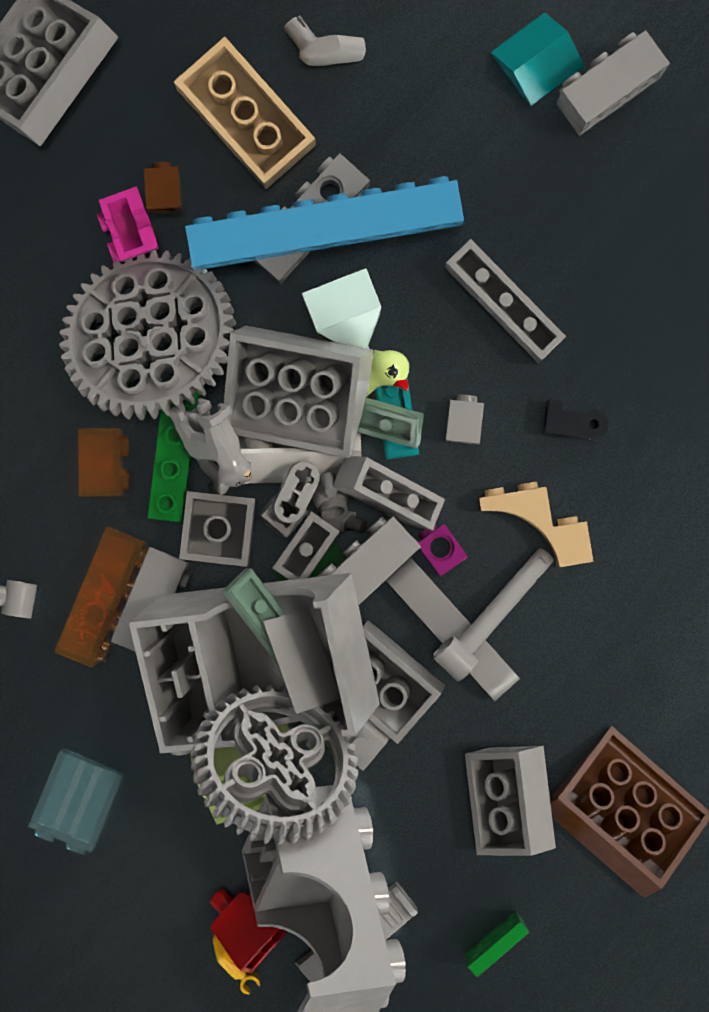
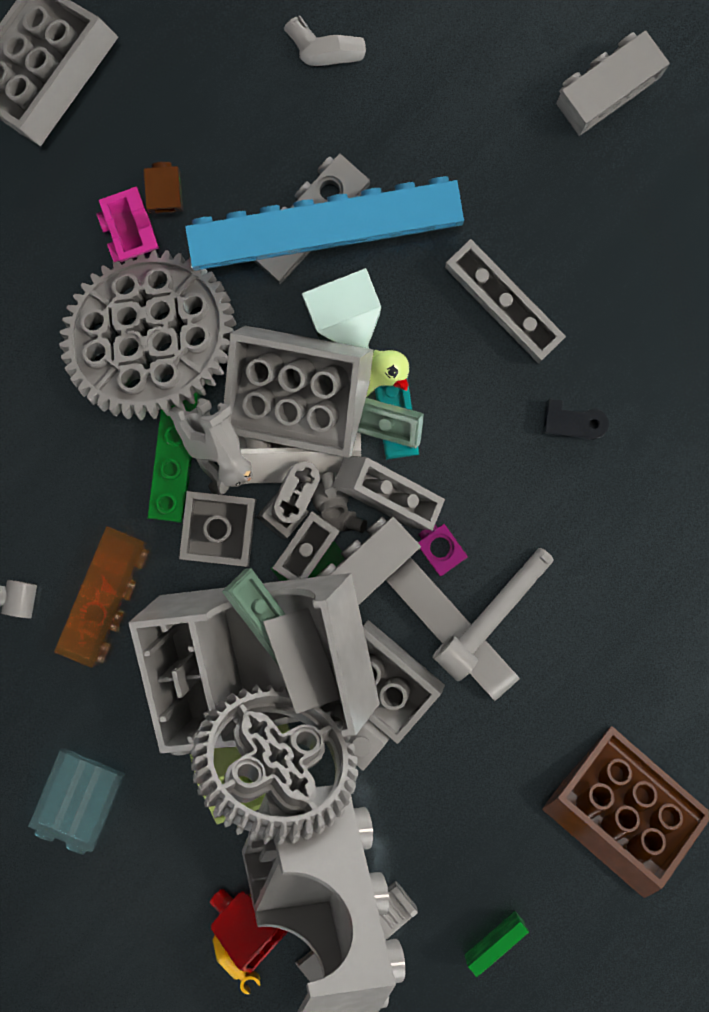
(102, 462): clear orange brick -> none
(158, 576): light grey brick -> none
(245, 113): tan brick -> none
(464, 420): light grey brick -> none
(510, 801): light grey brick -> none
(538, 58): teal slope -> none
(567, 541): tan arch -> none

